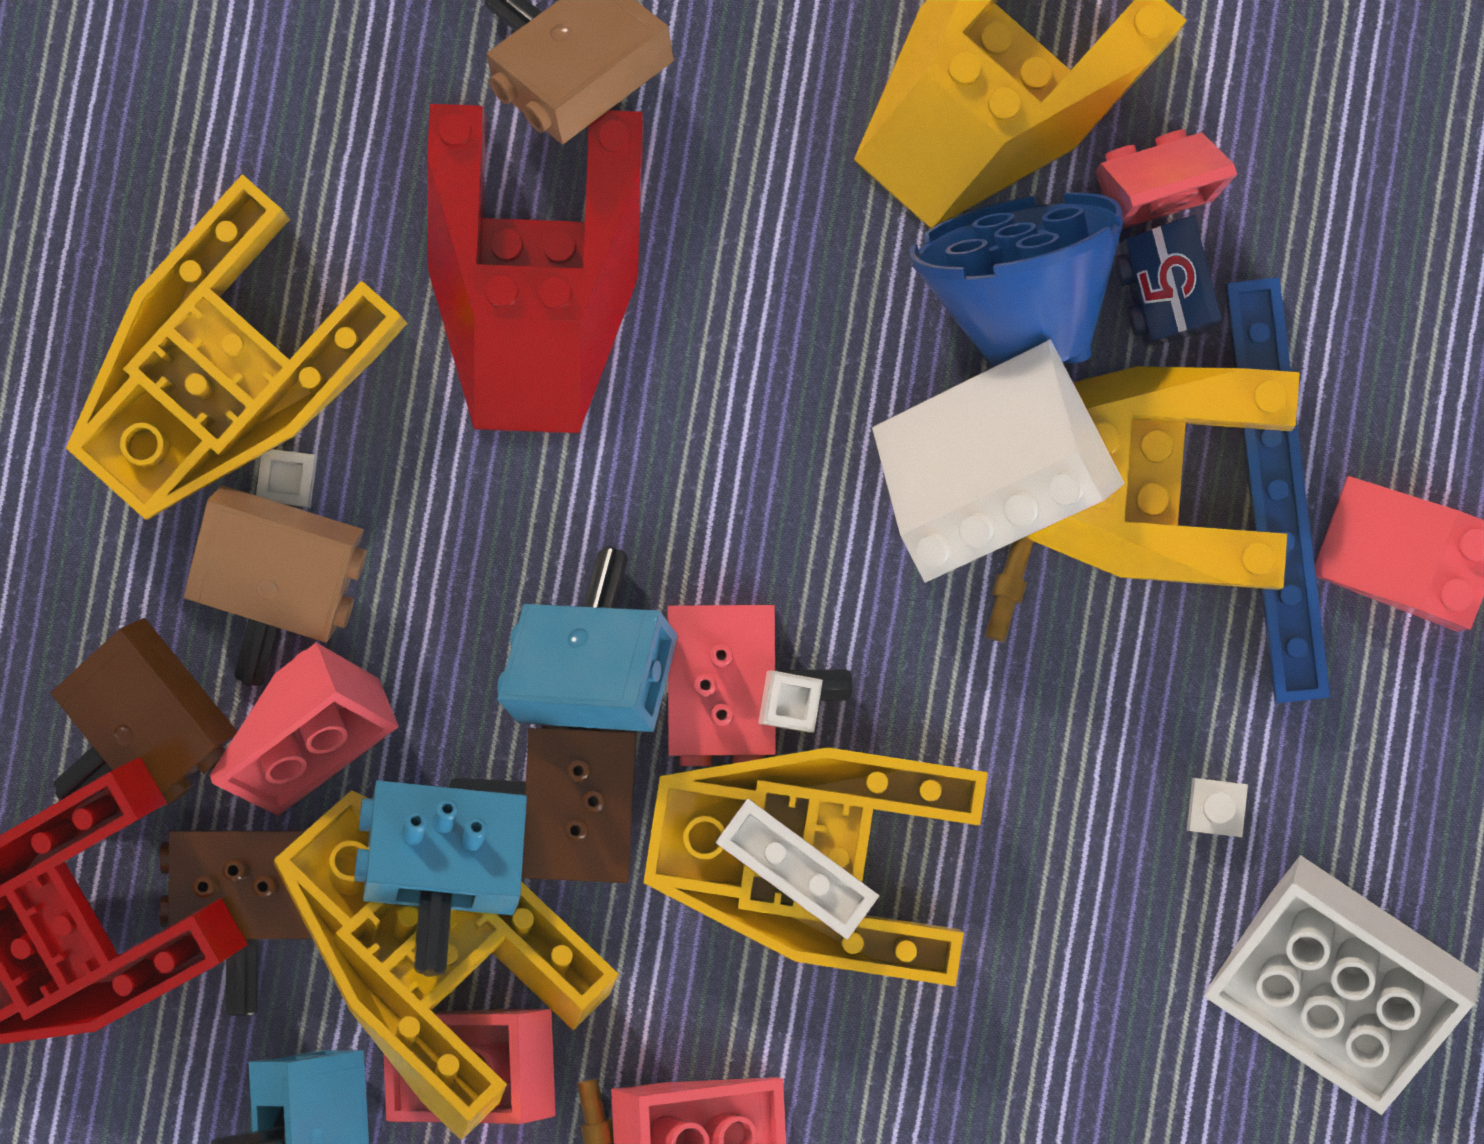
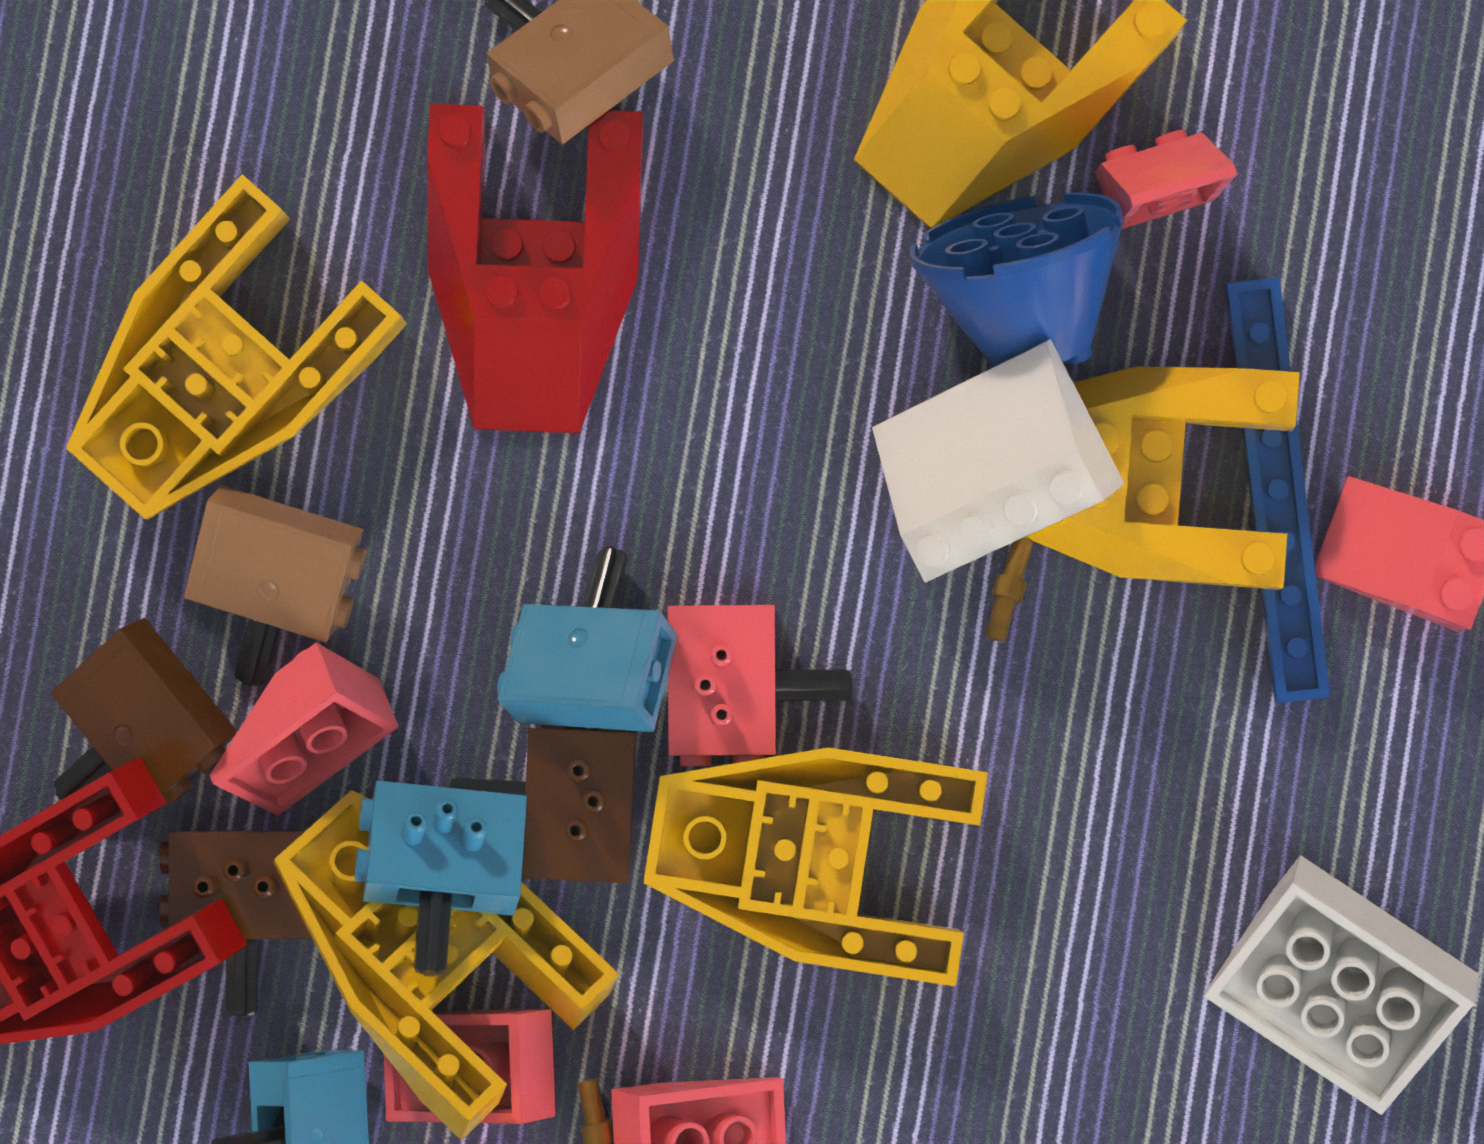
(287, 477): white plate -> none
(790, 701): white tile -> none
(797, 869): white plate -> none
(1168, 283): dark blue slope -> none
(1217, 807): white plate -> none

